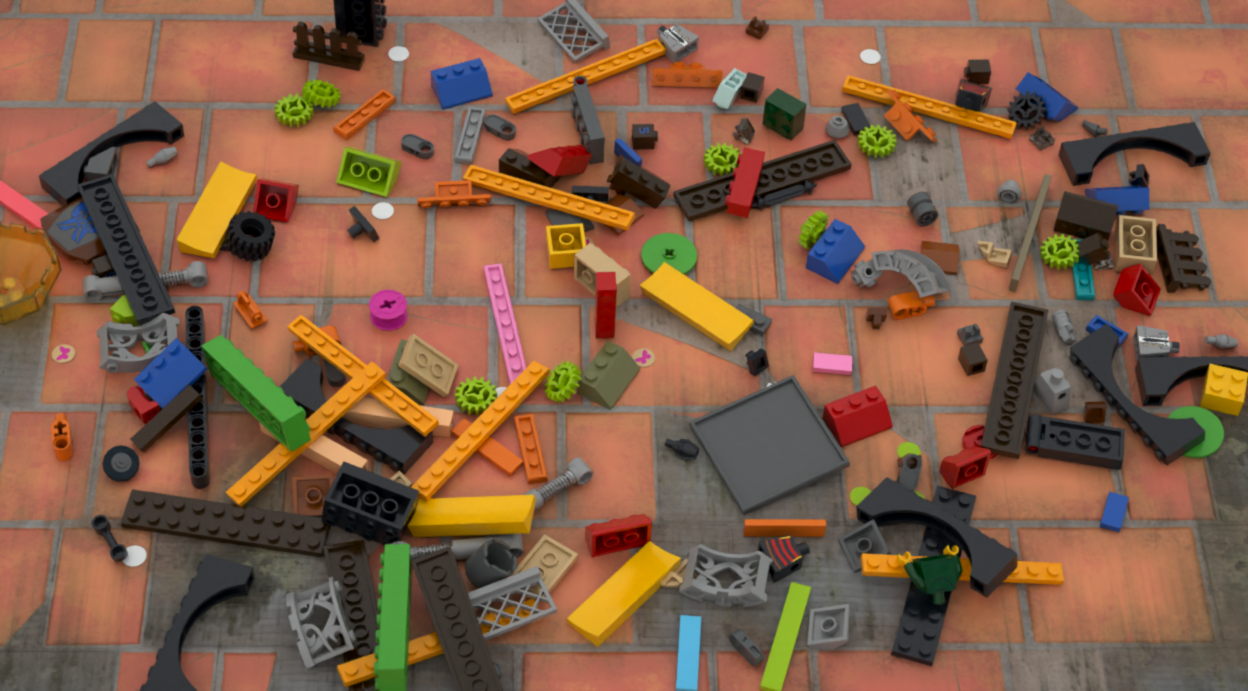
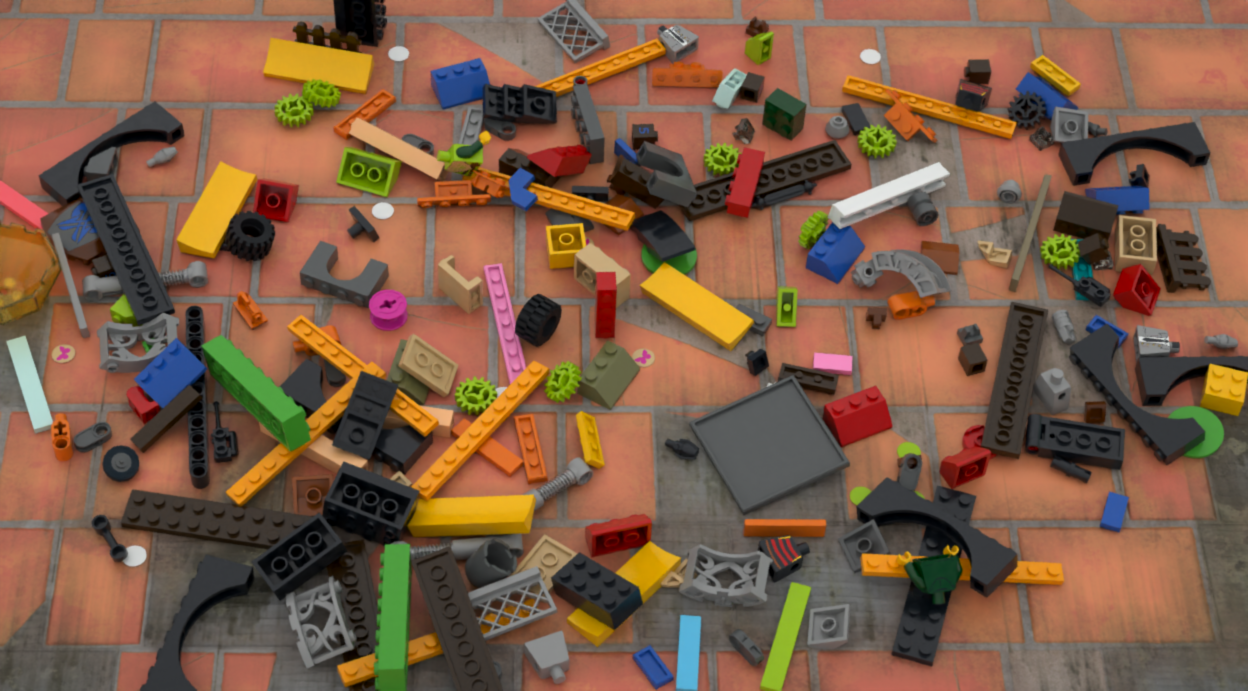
(30, 384): none -> light aqua tile
(70, 285): none -> light grey tile
(89, 439): none -> dark grey piece
(220, 436): none -> black piece
(299, 556): none -> black brick
(306, 62): none -> yellow arch
(357, 290): none -> dark grey arch
(365, 415): none -> black slope
(399, 149): none -> light nougat brick
(464, 158): none -> torso
(464, 293): none -> tan panel
(483, 180): none -> orange hinge
(519, 104): none -> black slope
(519, 195): none -> blue tile
(538, 320): none -> black tyre
(548, 656): none -> light grey torso
(590, 440): none -> yellow plate
(597, 591): none -> black brick
(653, 667): none -> blue tile
(662, 236): none -> black slope
(670, 175): none -> dark grey arch
(760, 47): none -> lime slope
(786, 306): none -> lime slope
(810, 378): none -> dark brown plate
(887, 195): none -> white tile
(1055, 75): none -> yellow plate
(1069, 125): none -> light grey slope
(1070, 469): none -> black pin
(1088, 288): none -> black piece

